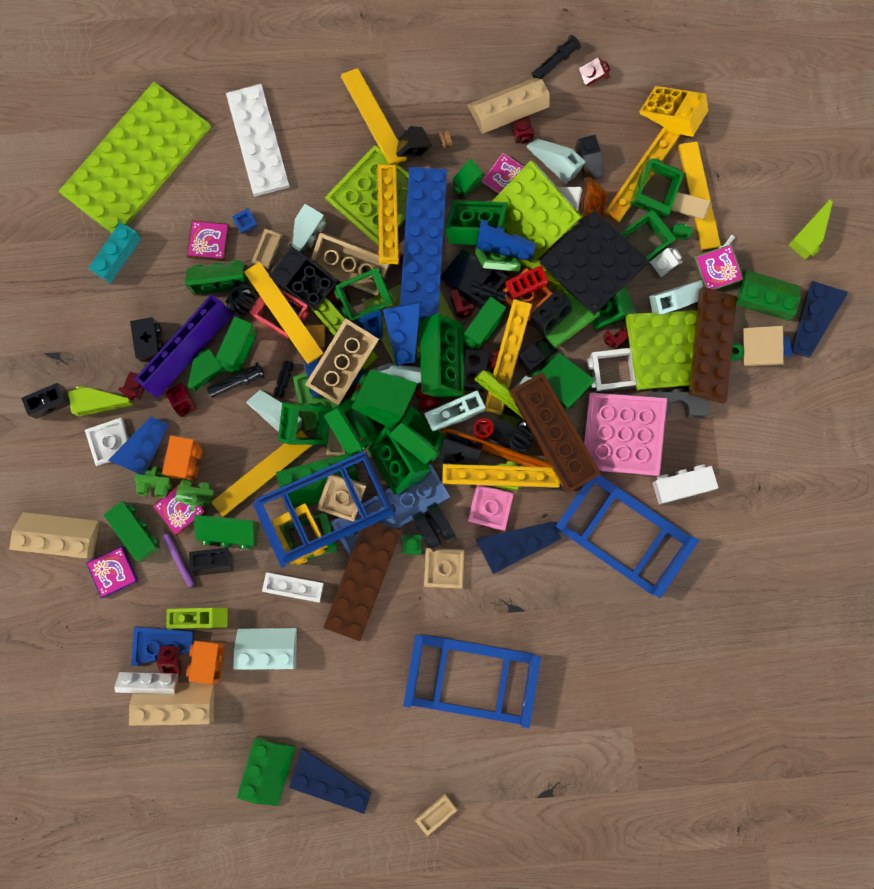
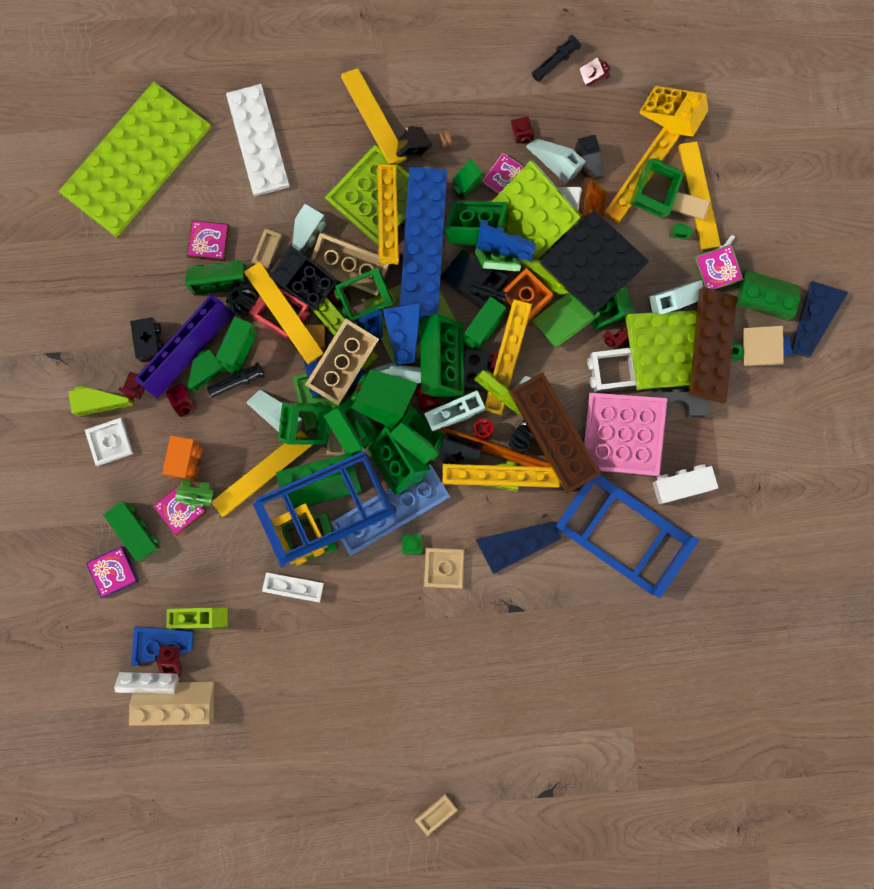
(46, 400): black brick -> none
(55, 535): tan slope -> none
(115, 253): teal brick -> none
(141, 446): blue wing -> none
(153, 479): bright green hips -> none
(178, 559): medium lavender bar -> none
(206, 661): orange brick -> none
(210, 561): black hinge -> none
(226, 531): green slope -> none
(245, 221): blue plate -> none
(265, 648): light aqua slope -> none
(266, 771): green slope -> none
(283, 379): black axle -> none
(322, 781): dark blue wing -> none
(337, 498): tan tile -> none
(362, 580): reddish brown plate -> none
(433, 527): black wheel -> none
(458, 302): dark red bracket -> none
(490, 507): bright pink tile -> none
(505, 427): black slope -> none
(506, 654): blue piece -> none
(510, 104): tan slope -> none
(531, 273): red slope -> none
(536, 355): black slope -> none
(551, 313): black brick -> none
(566, 379): green slope -> none
(657, 227): green window -> none
(666, 261): white bracket -> none
(813, 234): lime slope -> none

